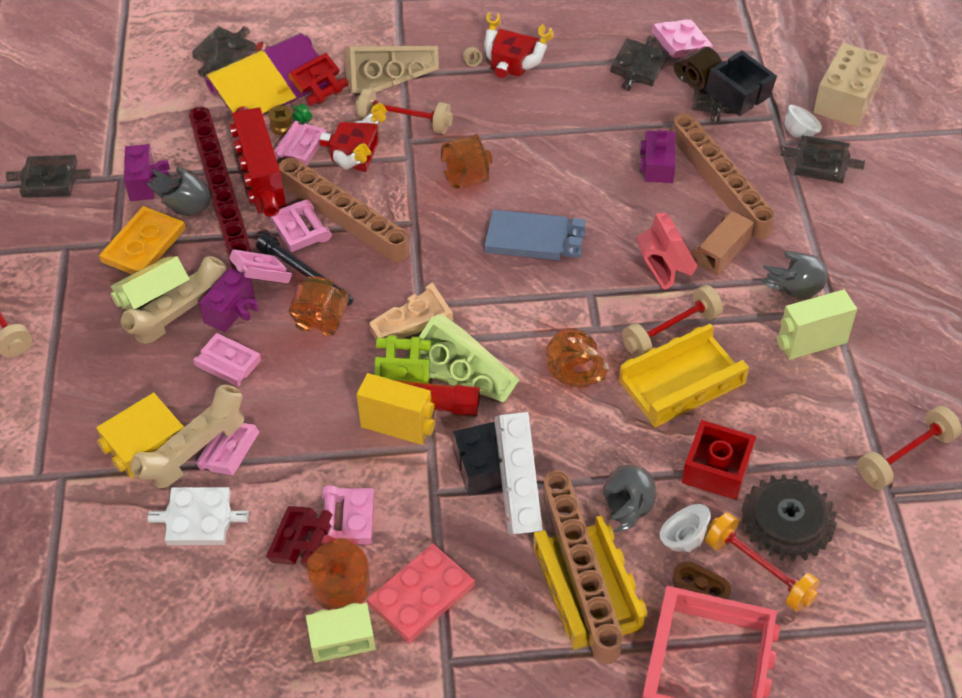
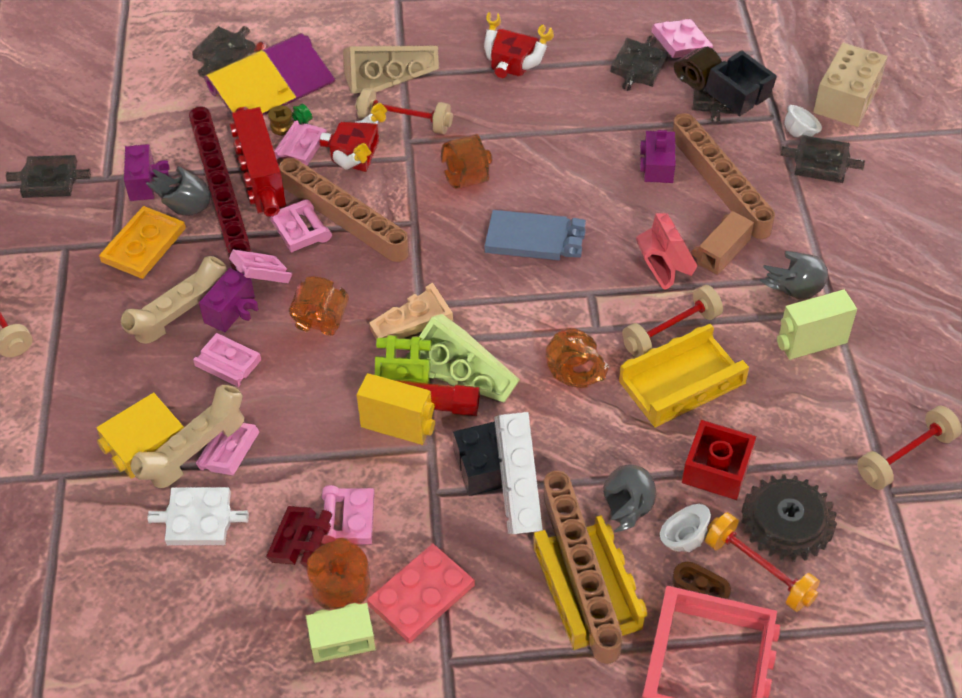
(149, 283): yellowish green brick -> none
(269, 245): black piece -> none
(315, 73): red plate -> none
(476, 55): tan hinge -> none

